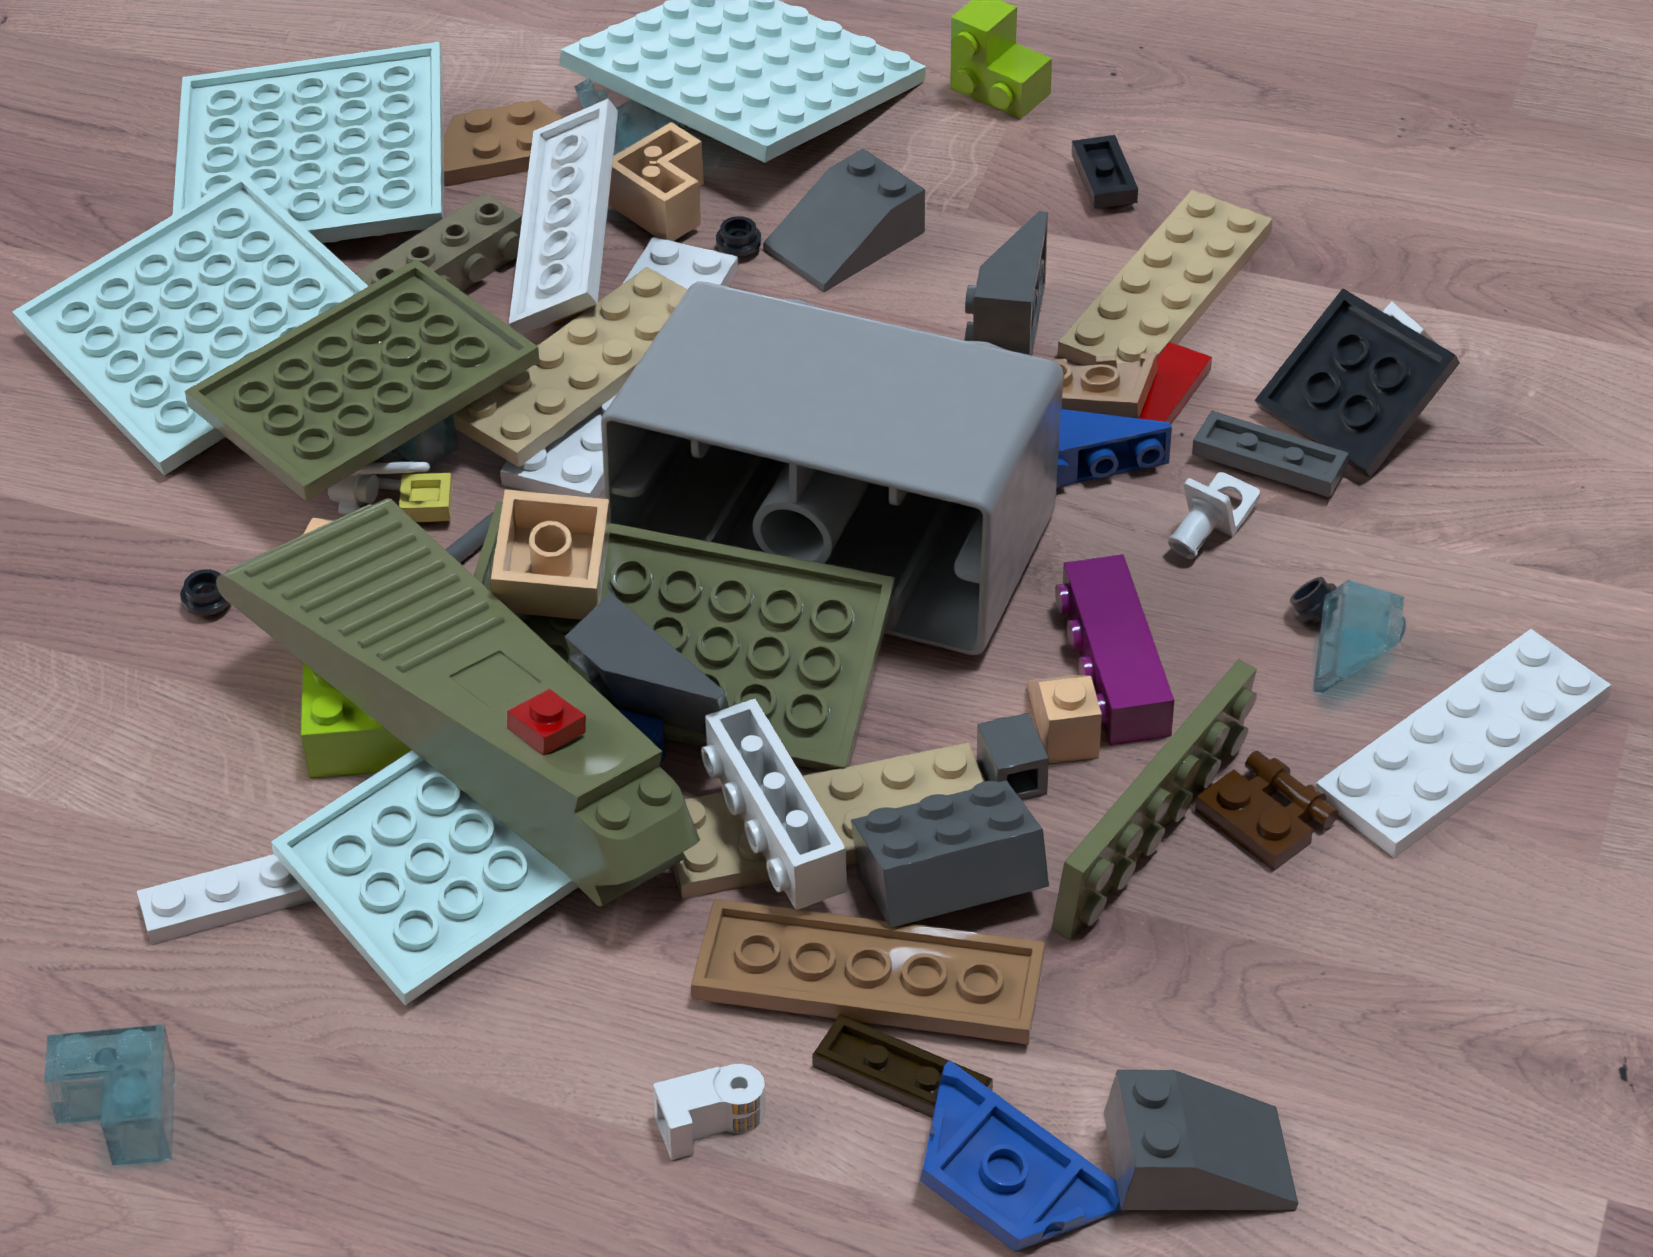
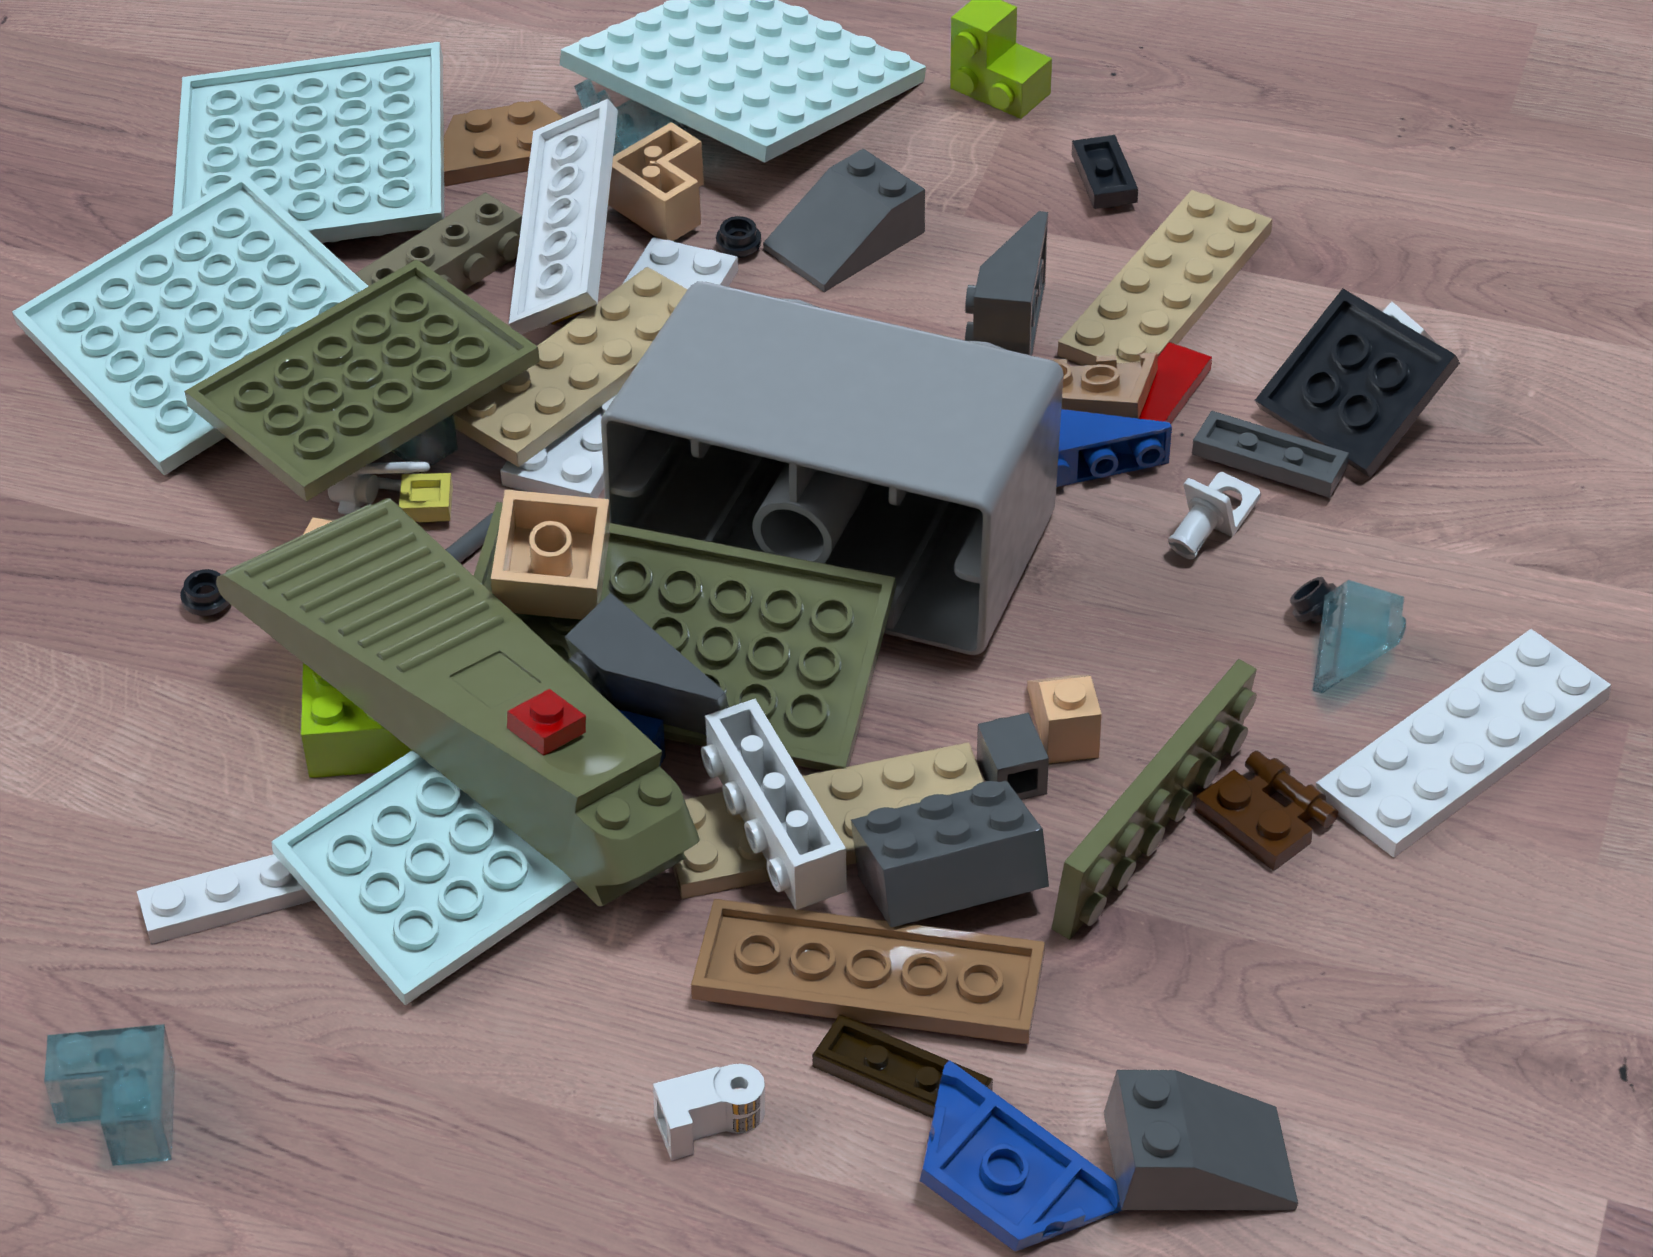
(1116, 648): magenta brick -> none

